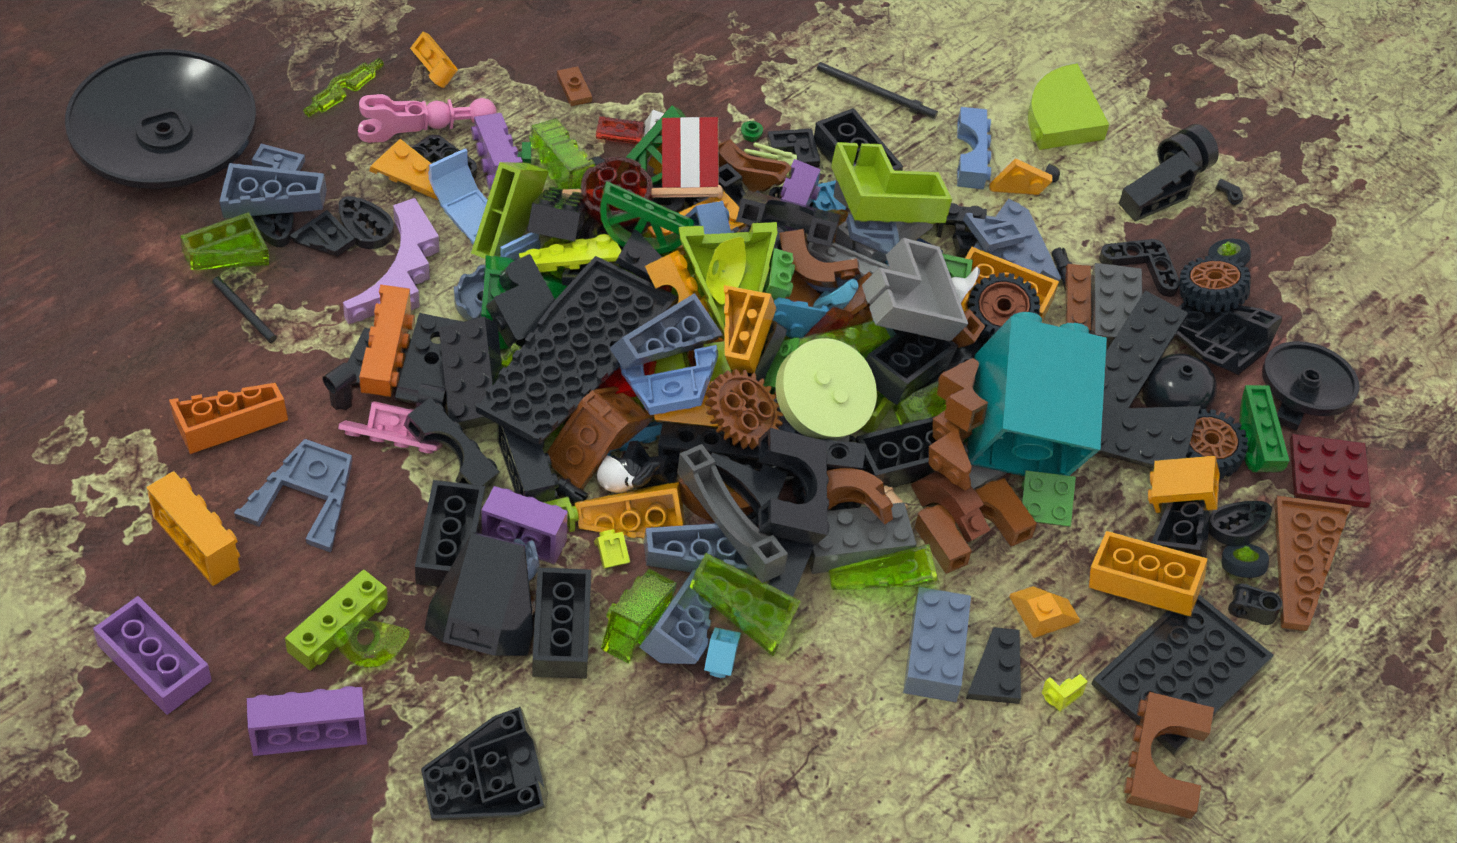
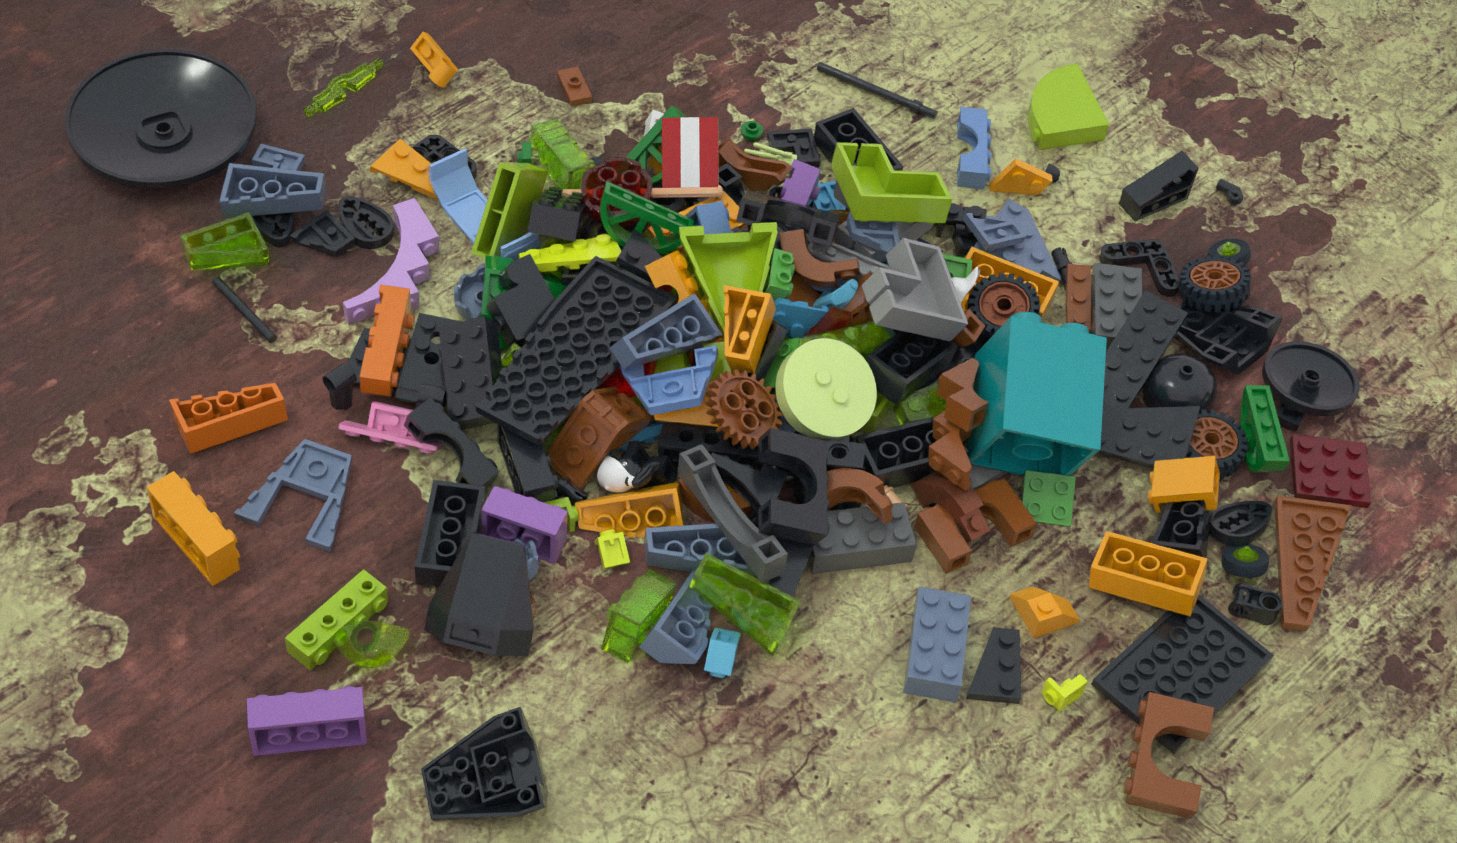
(152, 655): medium lavender brick -> none
(412, 116): bright pink piece -> none
(493, 144): medium lavender wedge -> none
(561, 623): black brick -> none
(619, 130): clear red plate -> none
(731, 259): neon yellow piece -> none
(894, 571): clear neon green wedge -> none
(1195, 143): black wheel -> none

